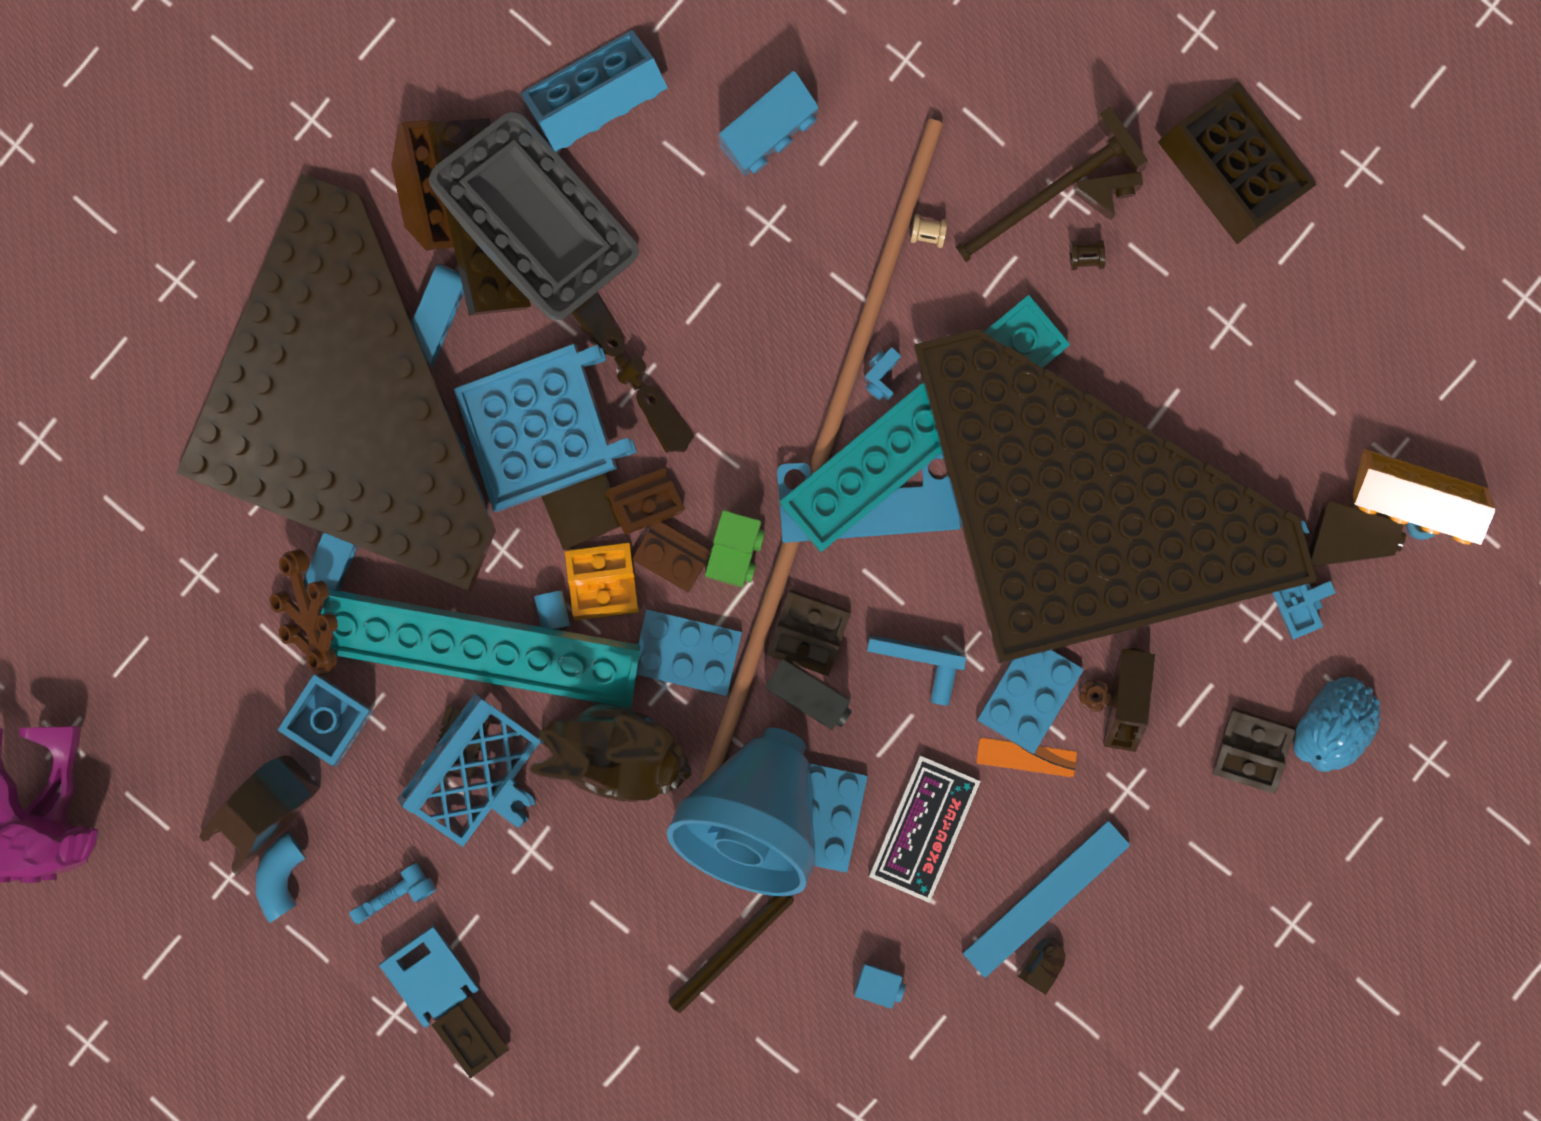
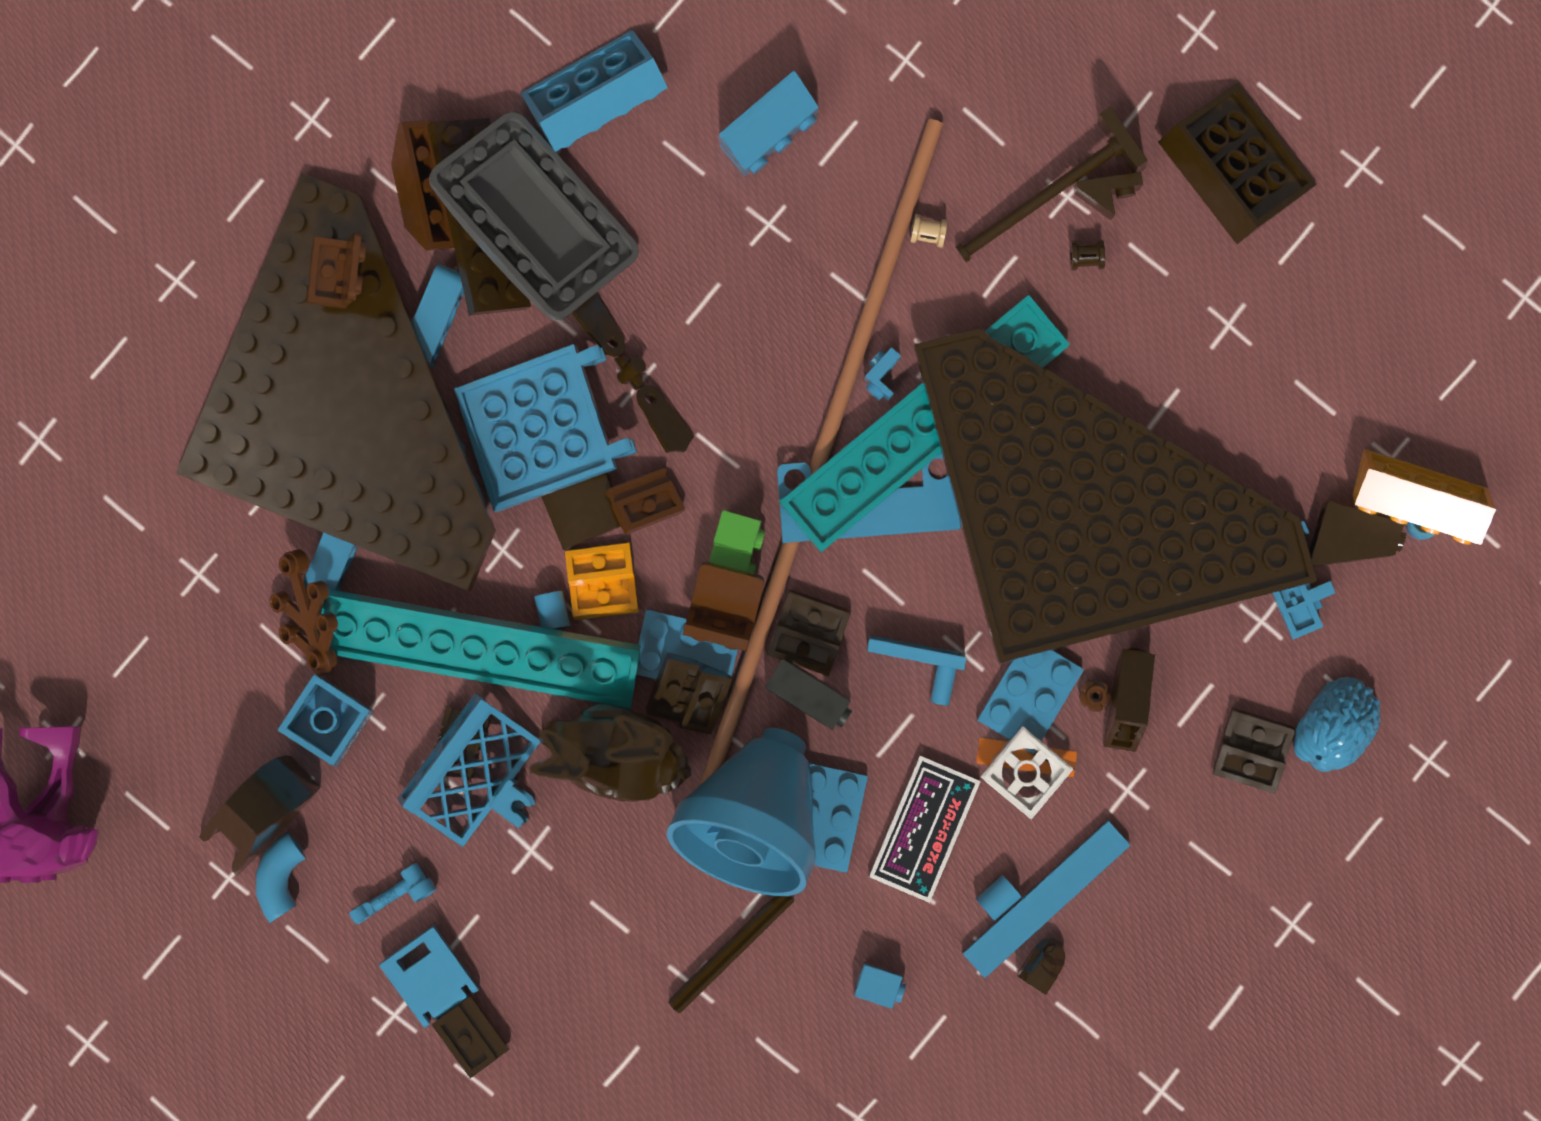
(334, 271): none -> reddish brown bracket
(672, 556): reddish brown plate -> none
(689, 693): none -> dark brown slope
(724, 606): none -> reddish brown bracket
(998, 897): none -> dark azure piece
(1059, 772): none -> white piece

